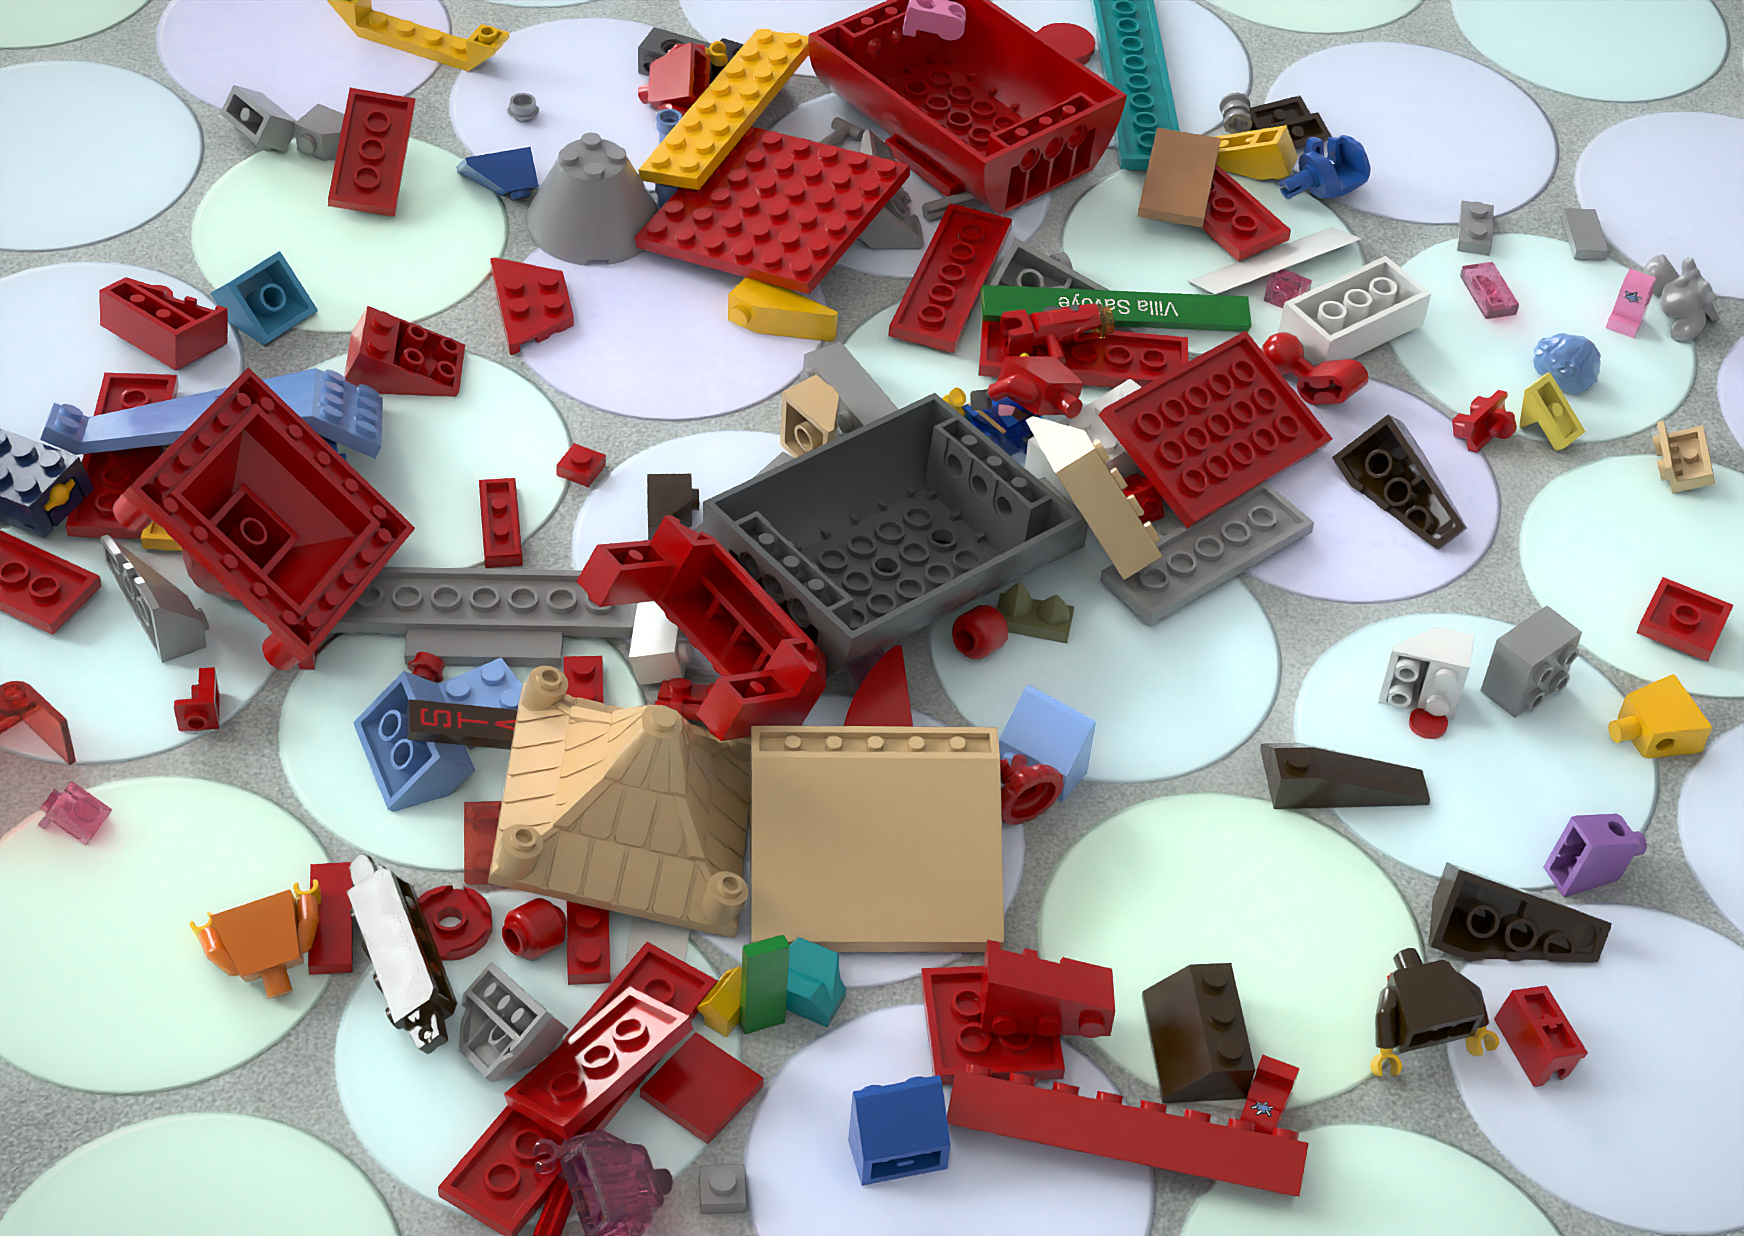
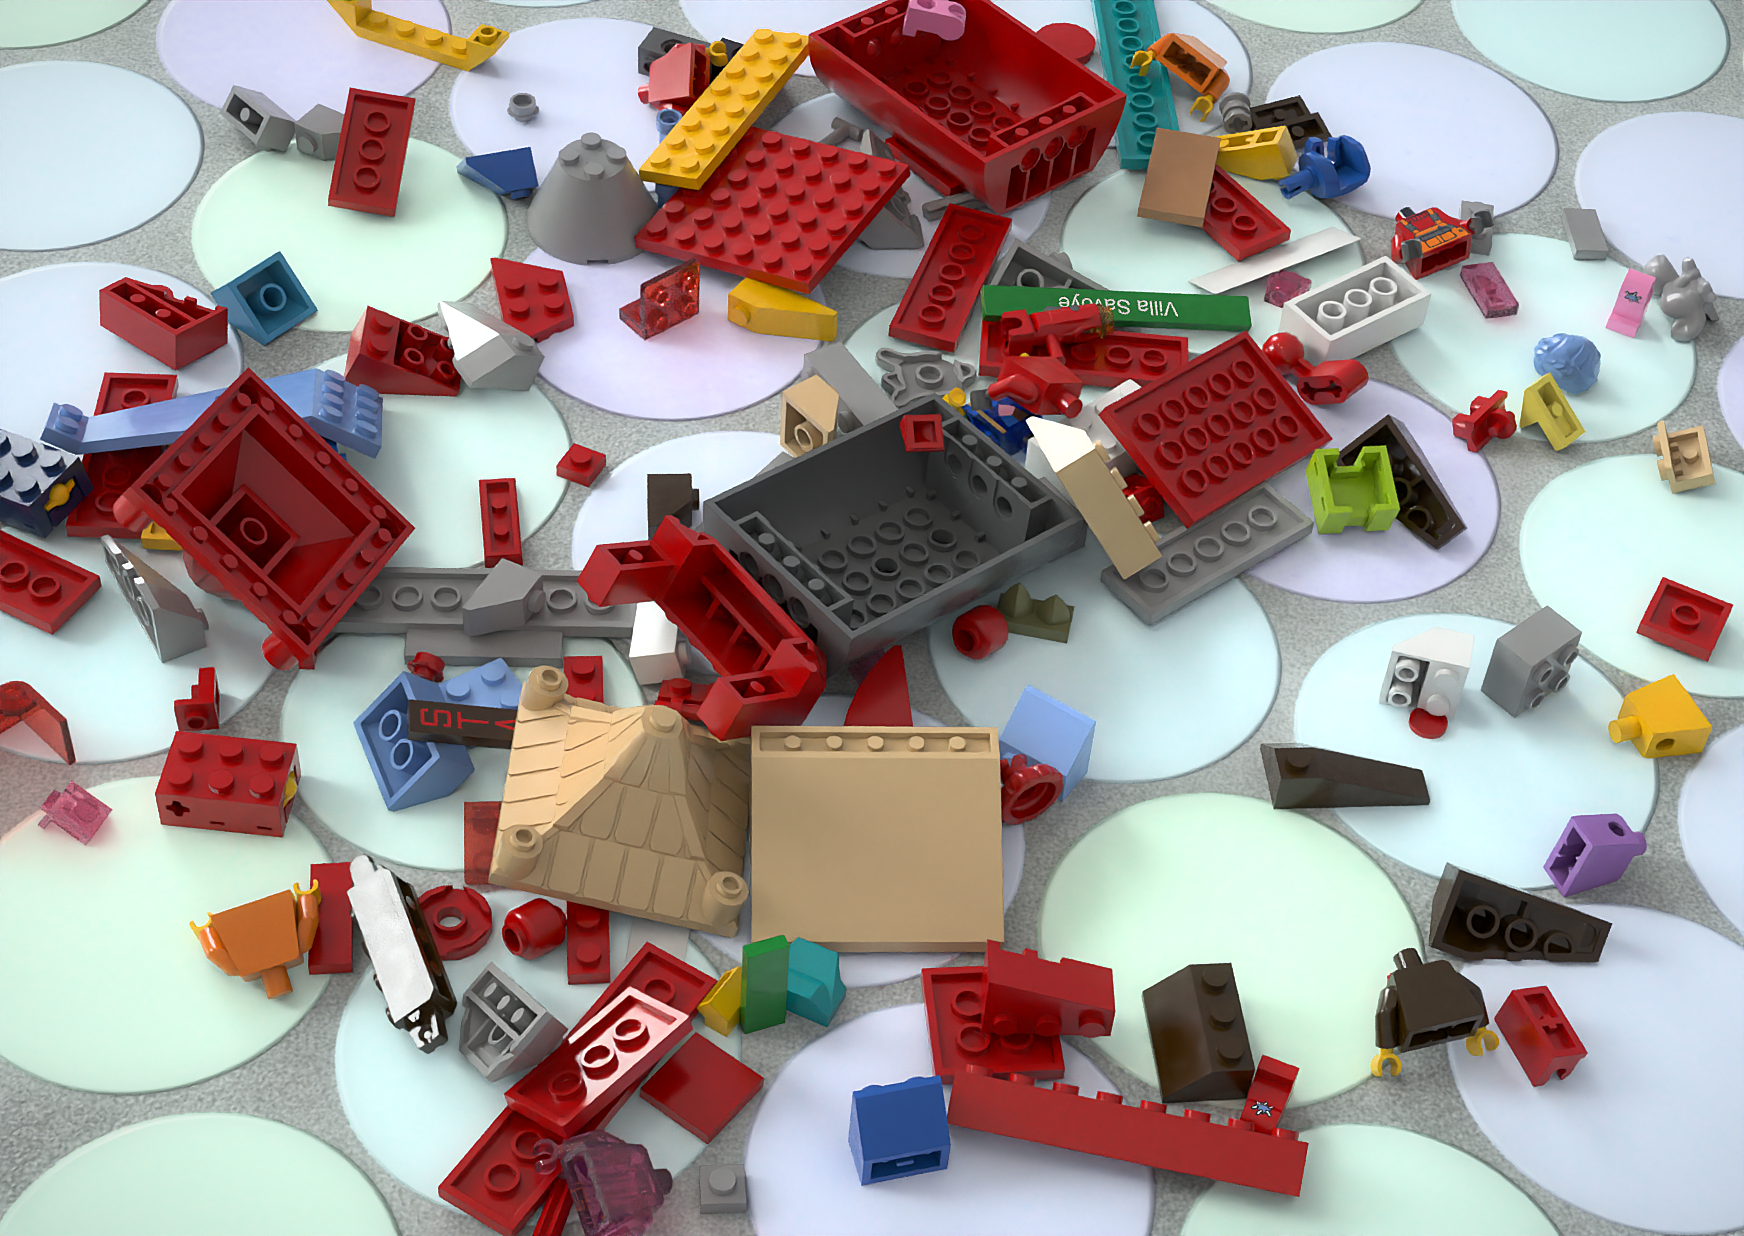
(228, 784): none -> red piece
(489, 350): none -> light grey wedge
(504, 599): none -> light grey slope
(664, 301): none -> clear red bracket
(921, 374): none -> light grey tile
(922, 433): none -> red slope
(1192, 63): none -> orange torso
(1352, 494): none -> lime piece
(1434, 239): none -> torso

